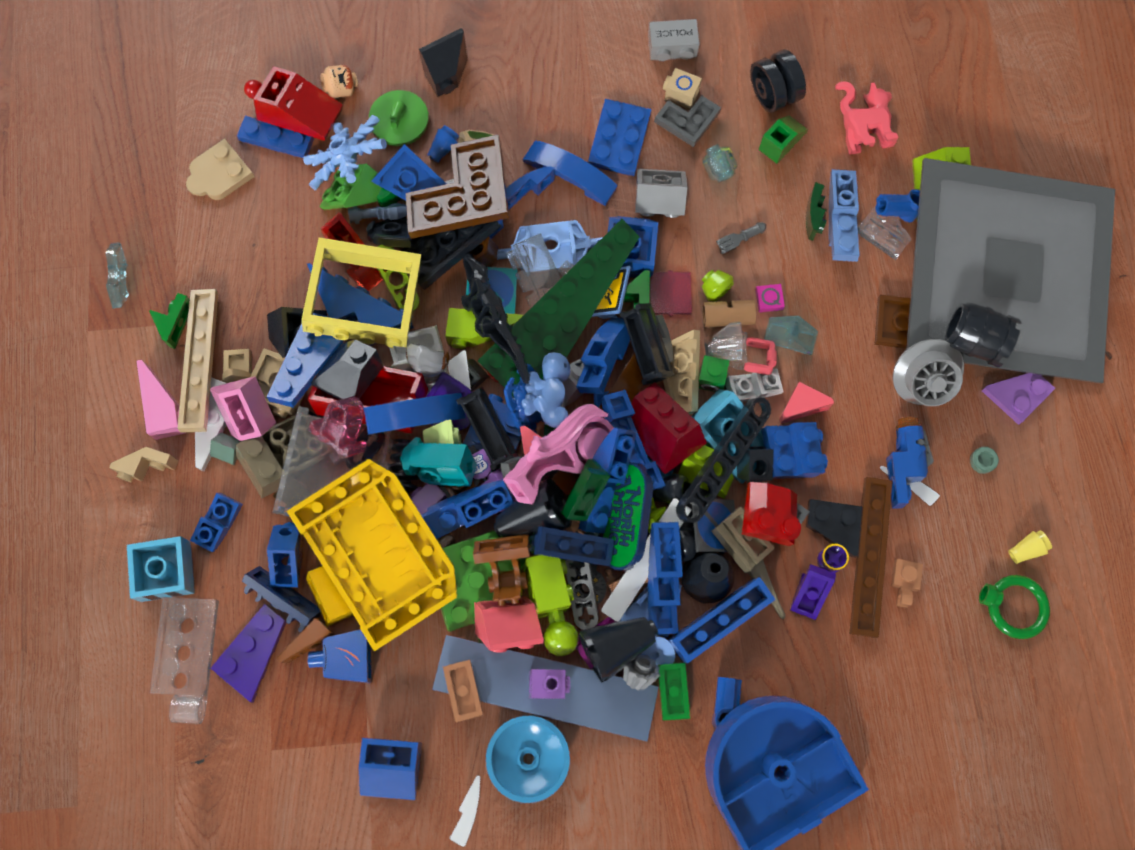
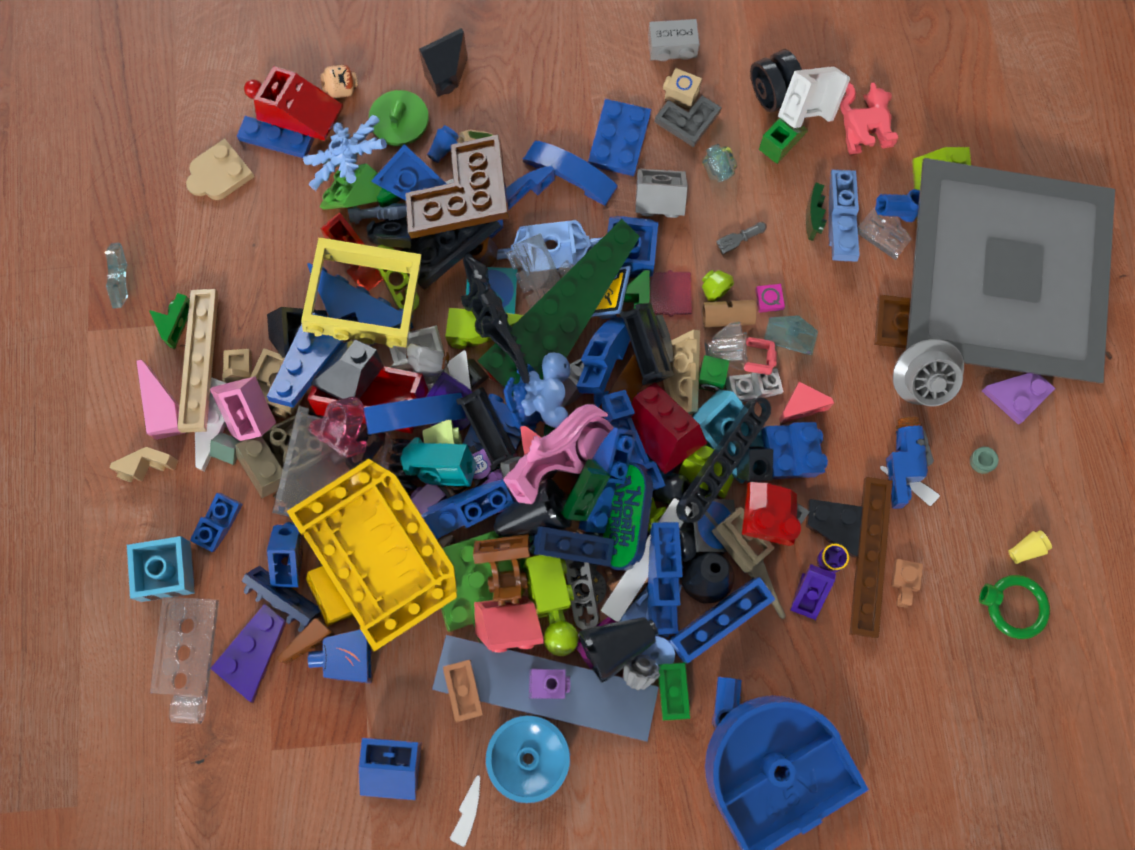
(813, 94): none -> white panel
(982, 333): black piece -> none

